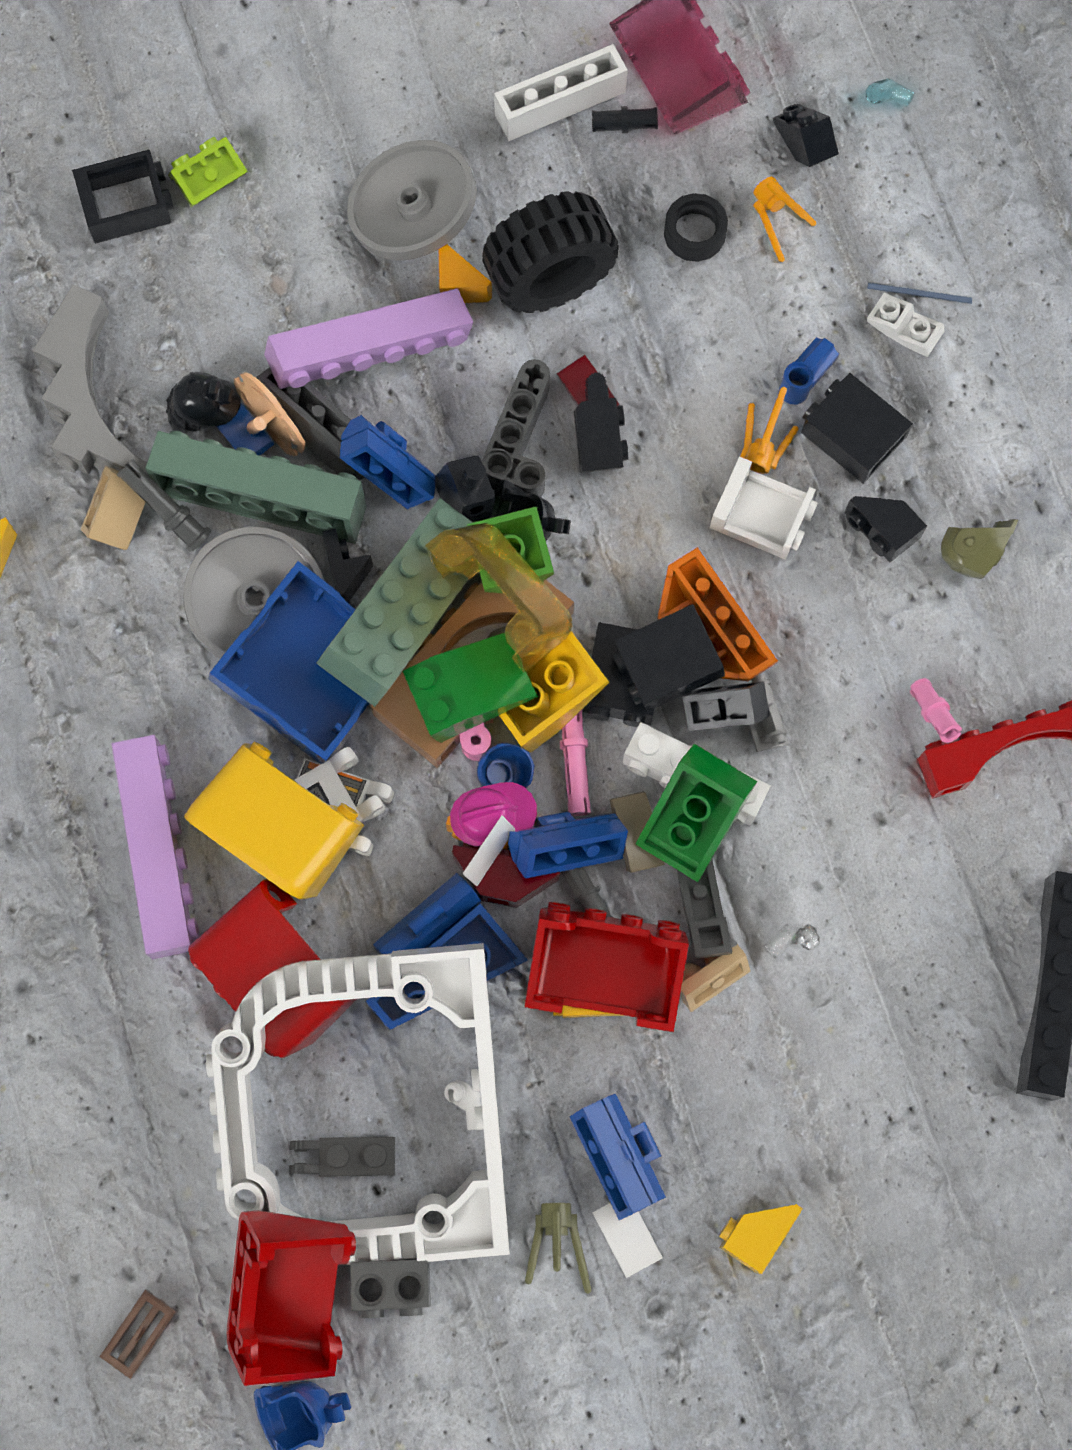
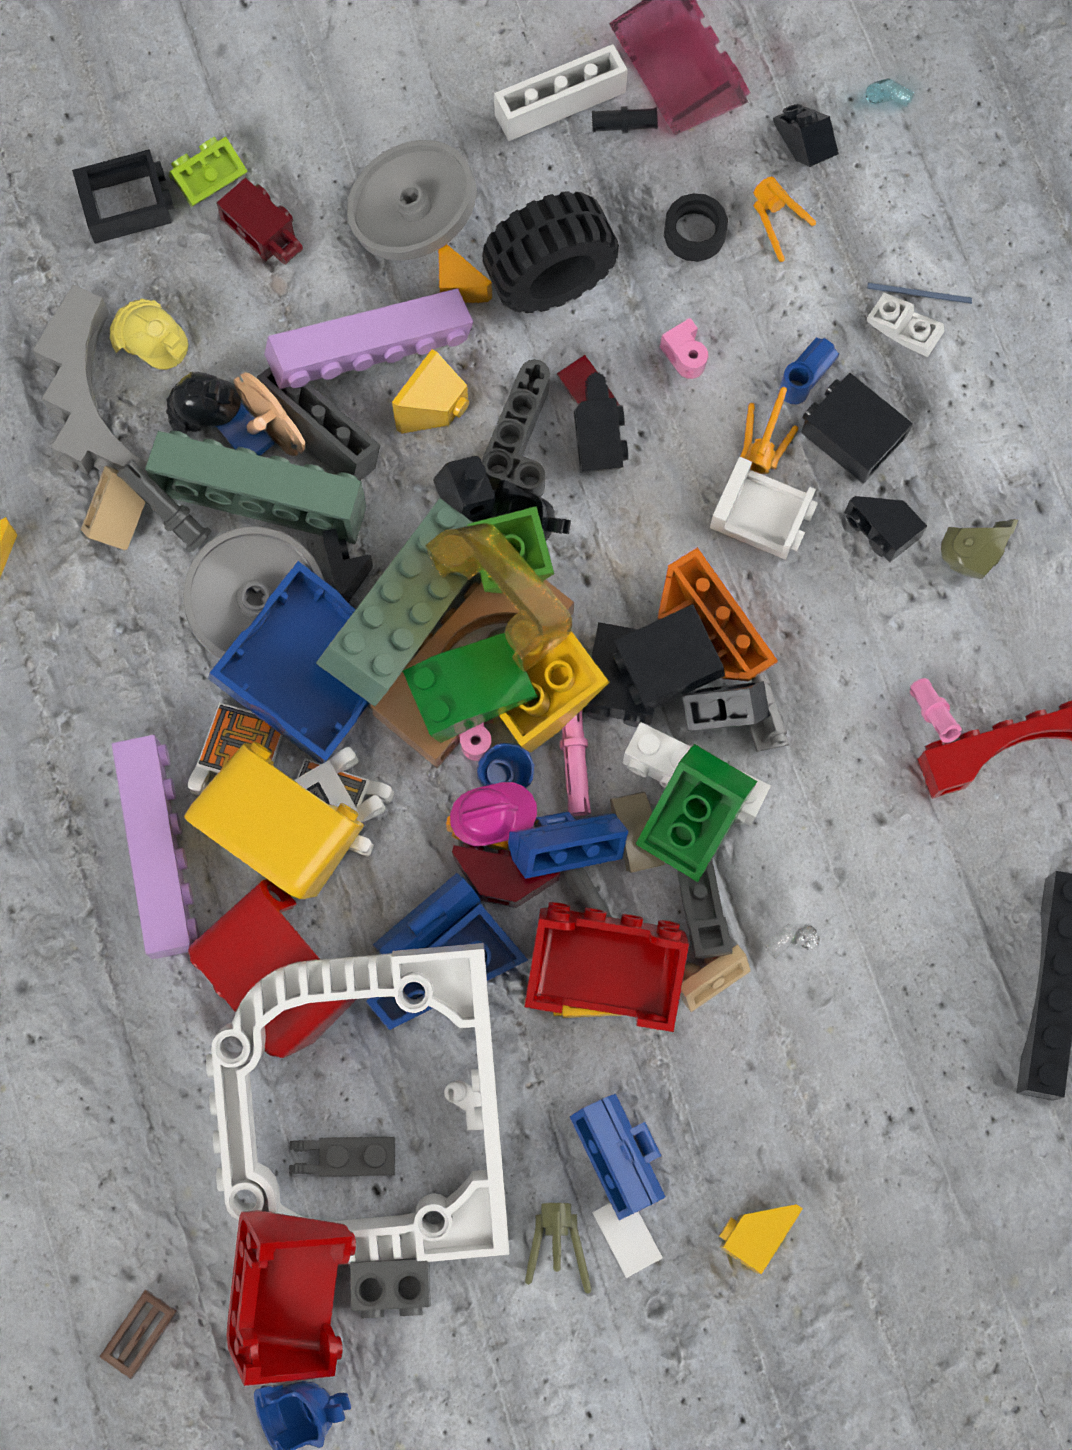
(149, 333): none -> light yellow helmet
(227, 733): none -> flag
(259, 221): none -> dark red brick
(383, 459): blue piece -> none
(430, 397): none -> yellow slope
(488, 851): white sticker -> none
(683, 351): none -> bright pink leg

